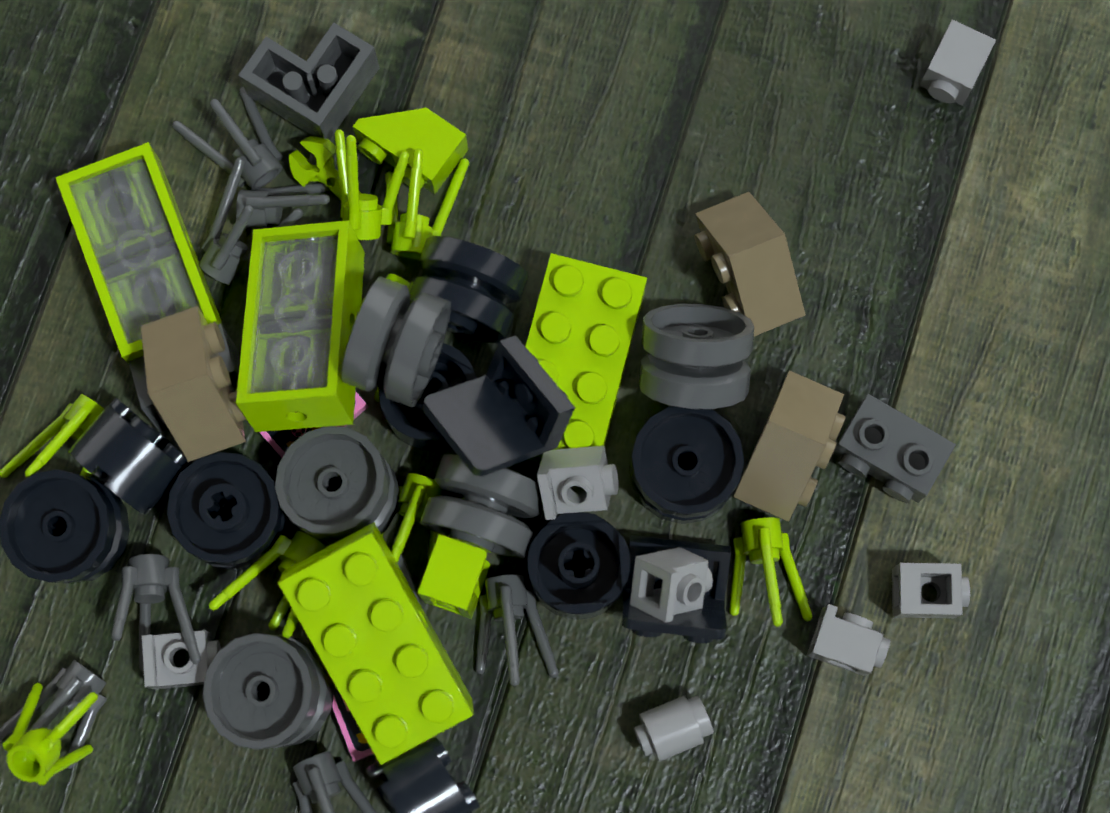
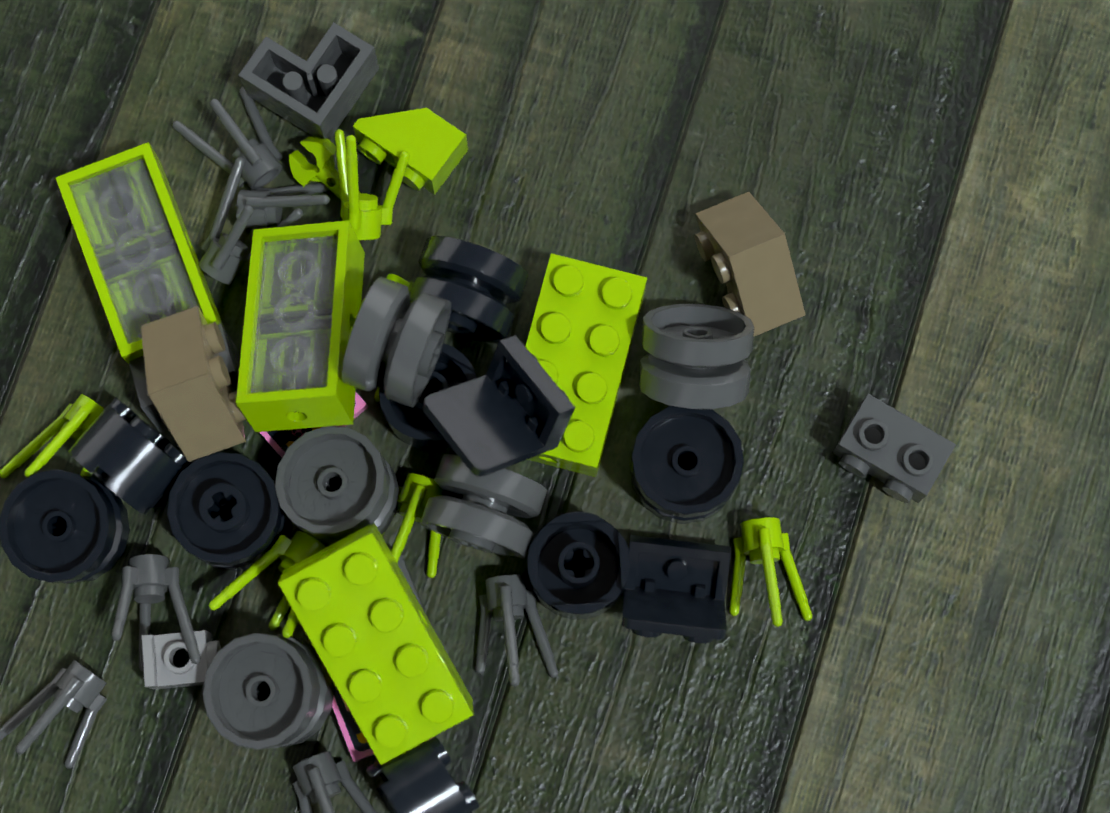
(36, 753): lime plant -> none
(410, 234): lime plant -> none
(454, 576): lime panel -> none
(576, 480): light grey brick -> none
(673, 727): light grey brick -> none
(683, 585): light grey brick -> none
(793, 442): dark tan brick -> none
(848, 642): light grey brick -> none
(951, 589): light grey brick -> none
(957, 63): light grey brick -> none

